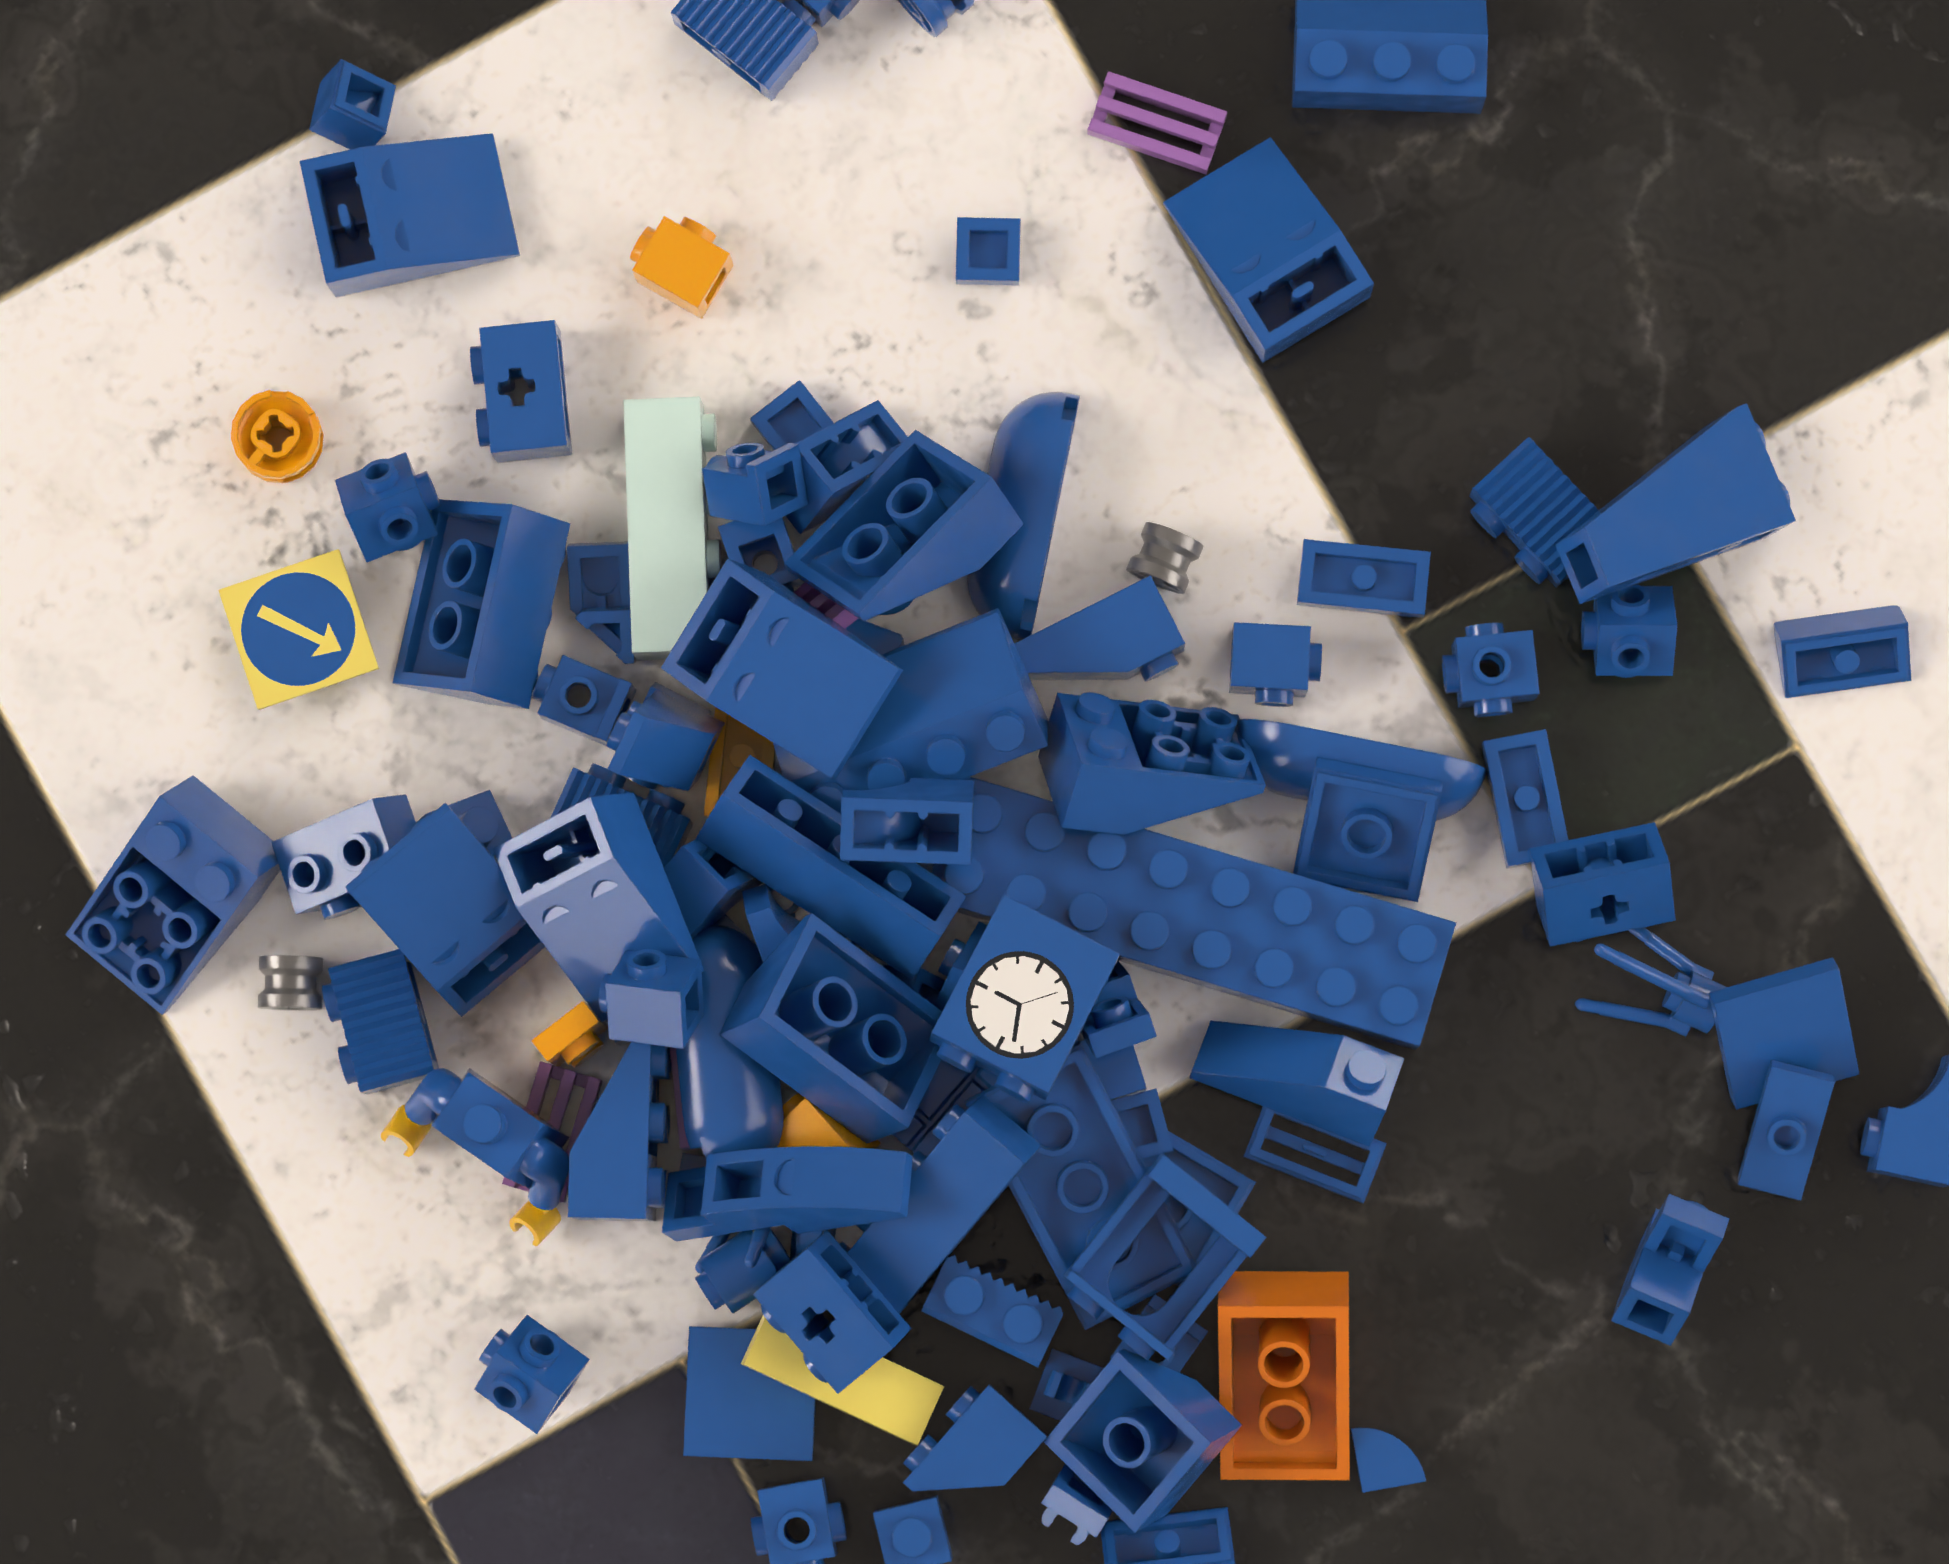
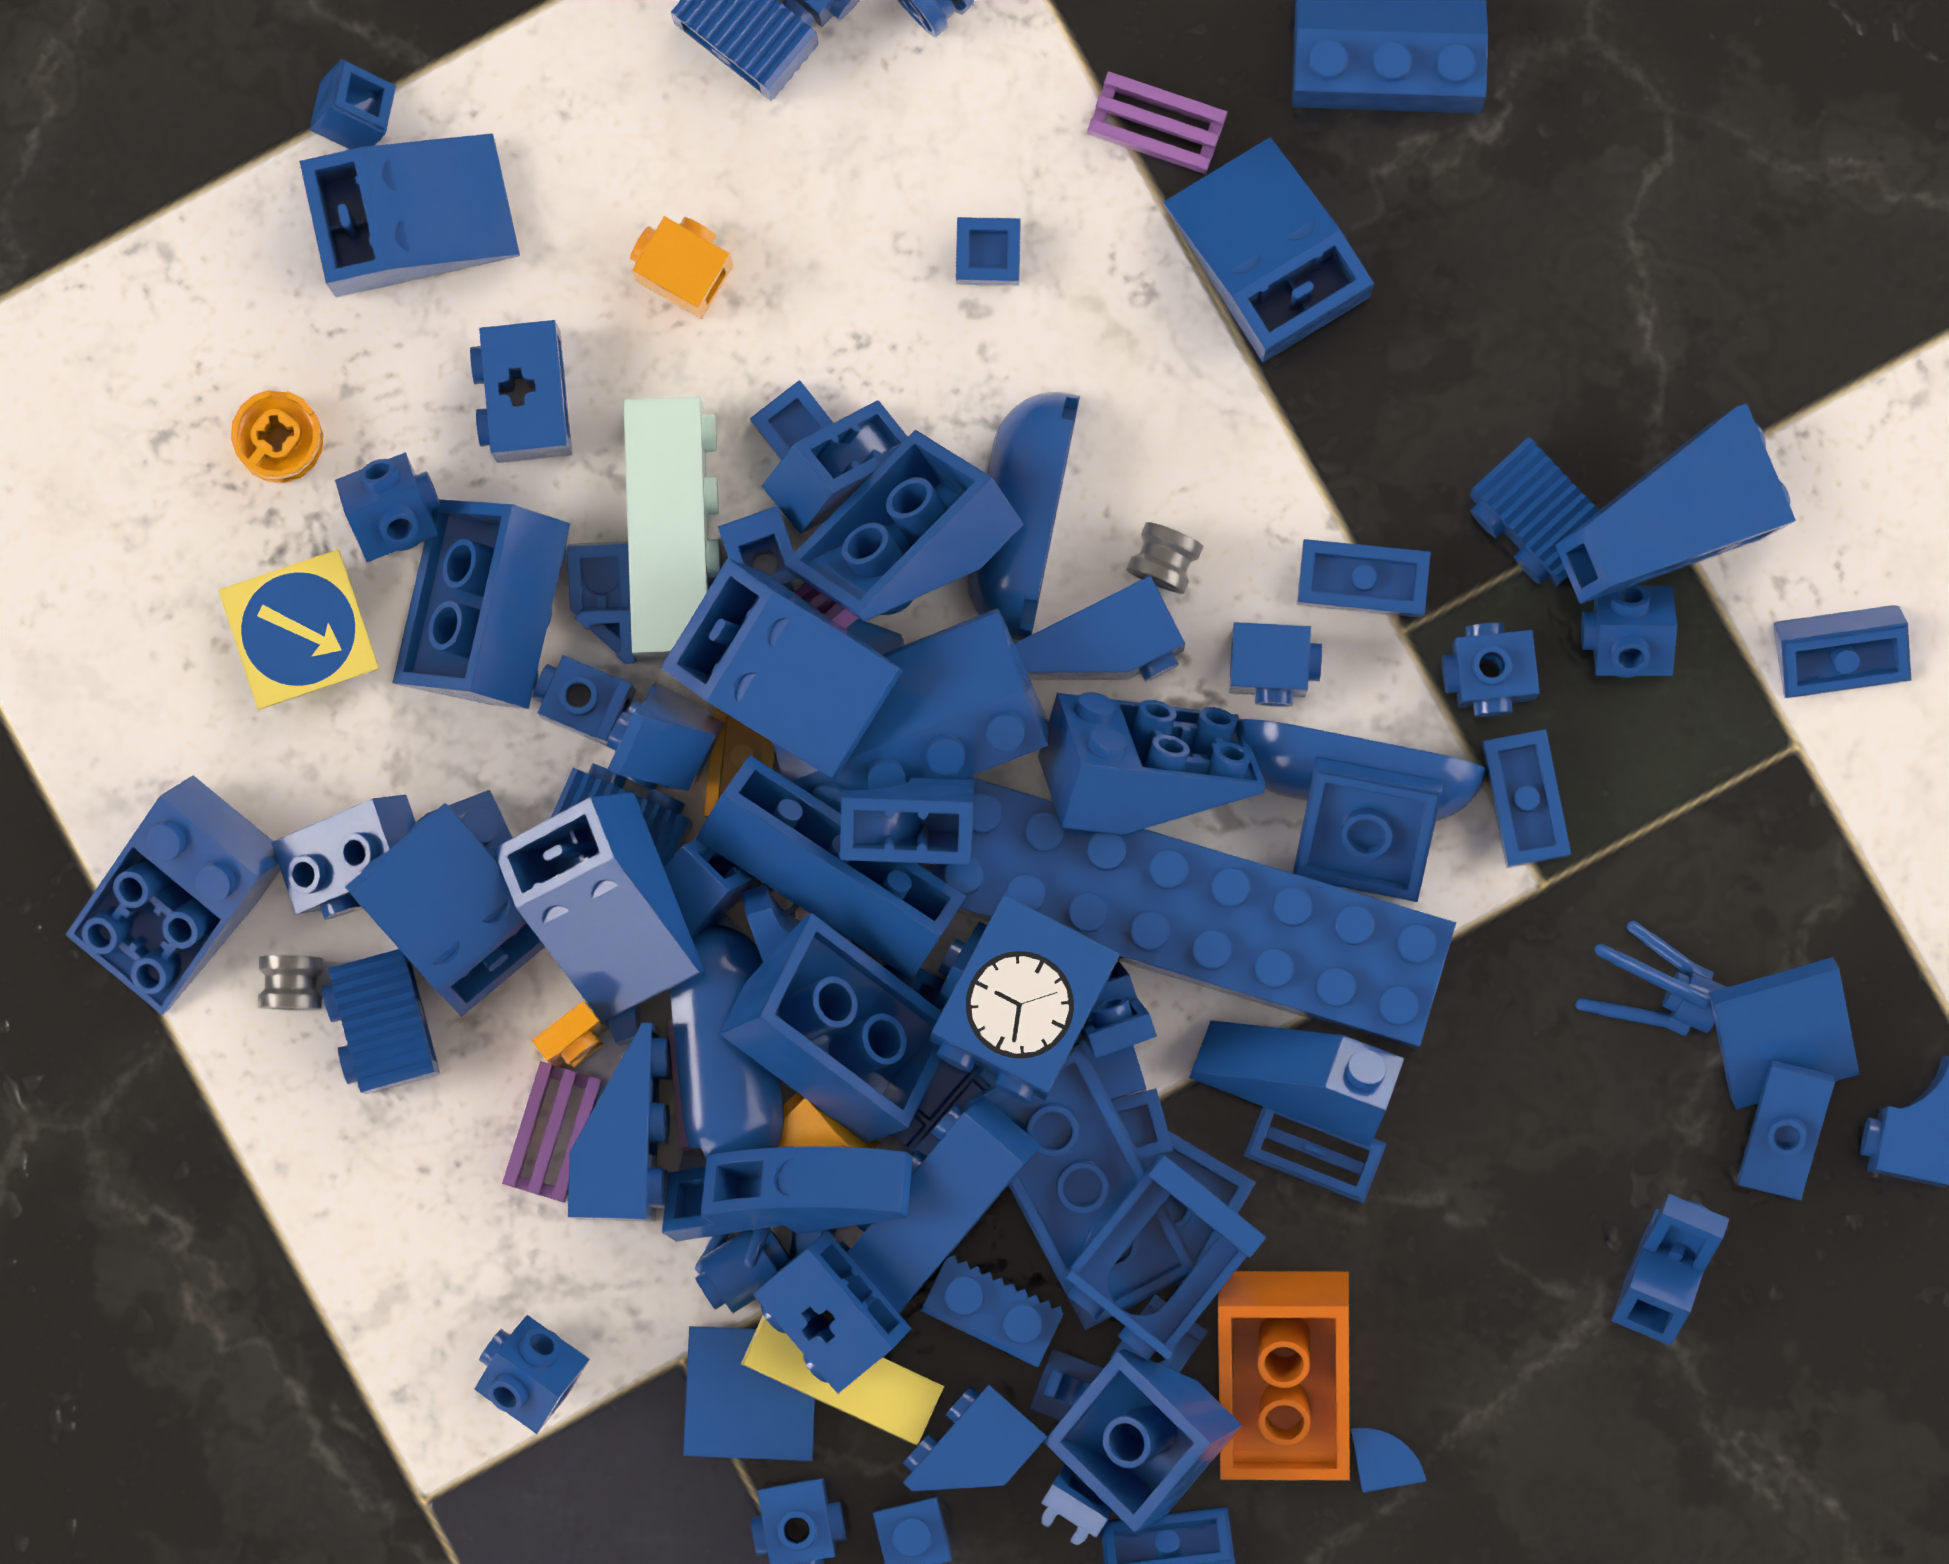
(495, 1132): blue torso -> none
(653, 998): blue brick -> none
(755, 483): blue brick -> none
(1602, 884): blue brick -> none

